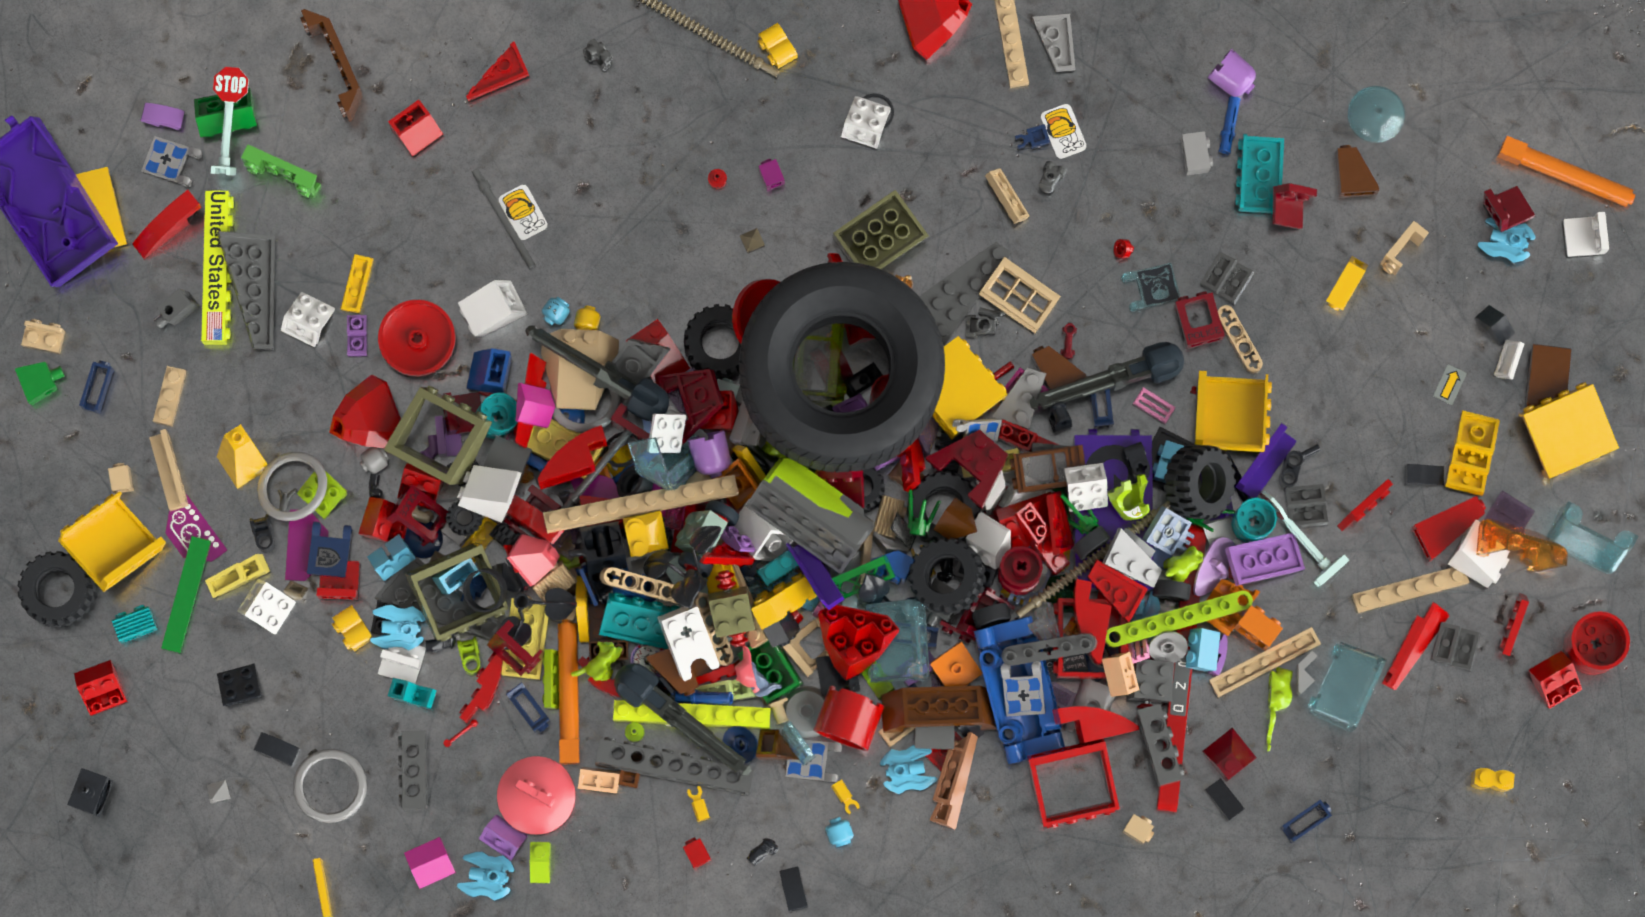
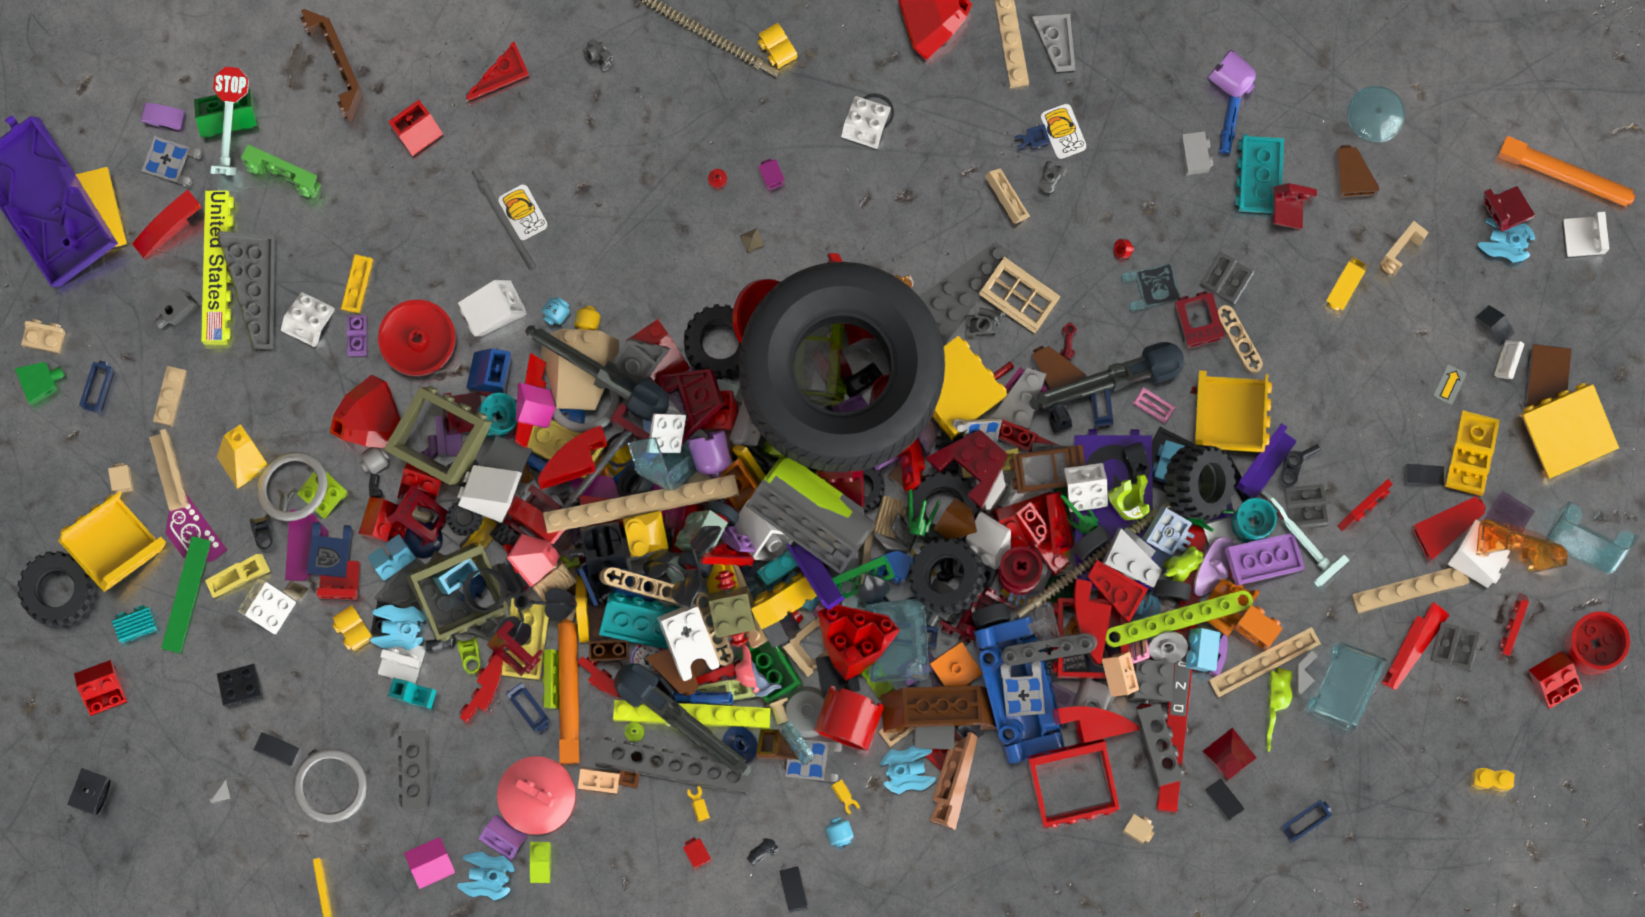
(447, 743): red hinge -> none
(600, 666): lime animal -> none
(880, 233): olive slope -> none

